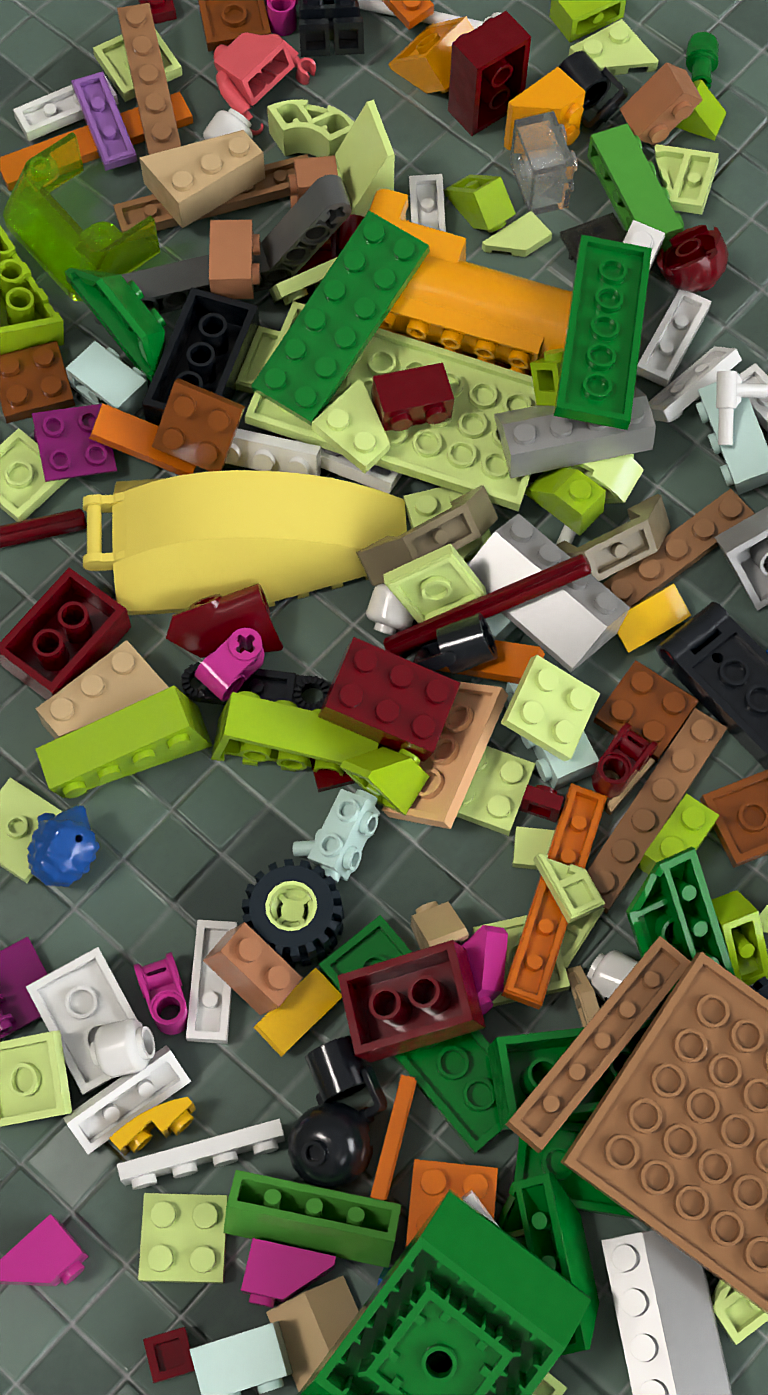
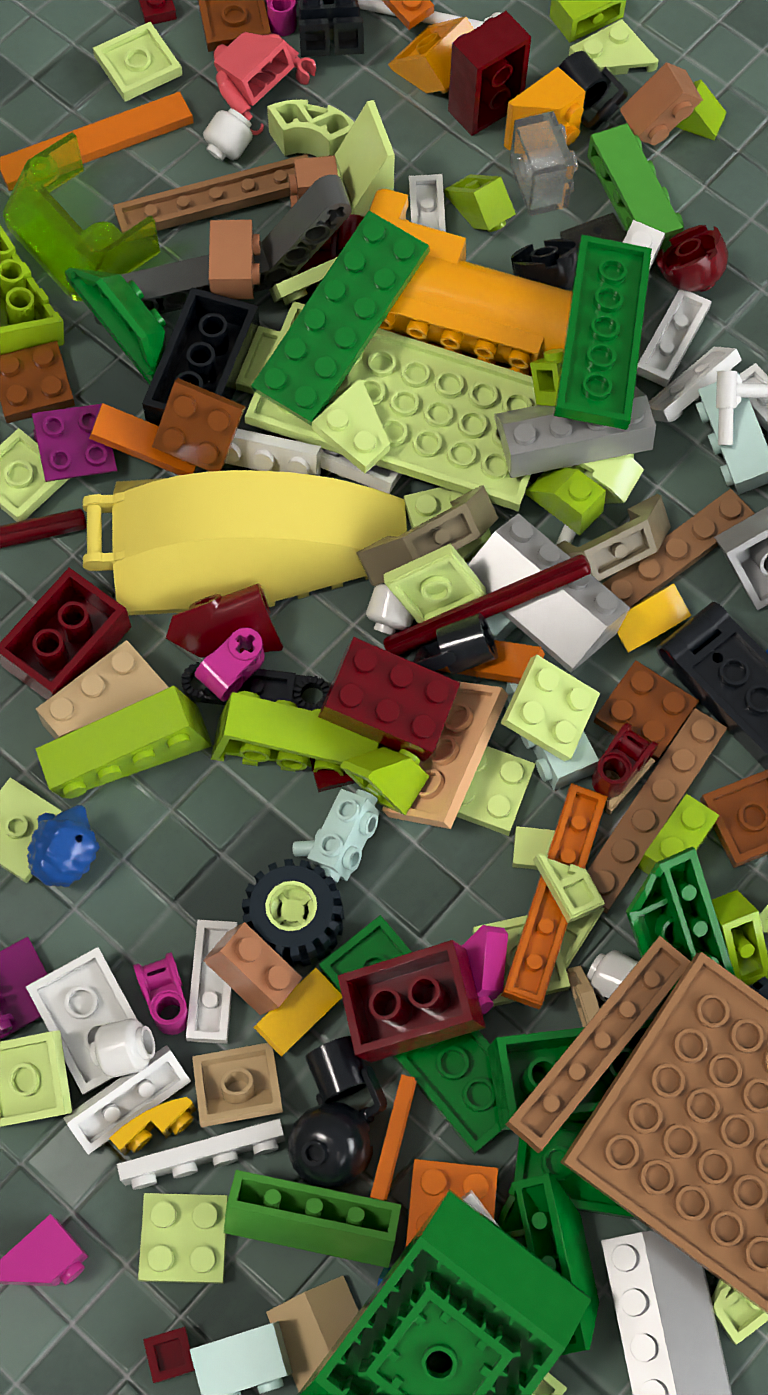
(51, 112): white plate -> none
(104, 121): medium lavender tile -> none
(105, 379): light aqua brick -> none
(148, 78): medium nougat plate -> none
(203, 174): tan wedge -> none
(236, 1084): none -> tan slope
(281, 1271): dark pink slope -> none
(412, 397): dark red brick -> none
(437, 925): tan slope -> none
(519, 237): yellowish green tile -> none
(541, 802): dark red plate -> none
(549, 264): none -> black cylinder
(686, 176): yellowish green wing -> none
(702, 56): green arm -> none

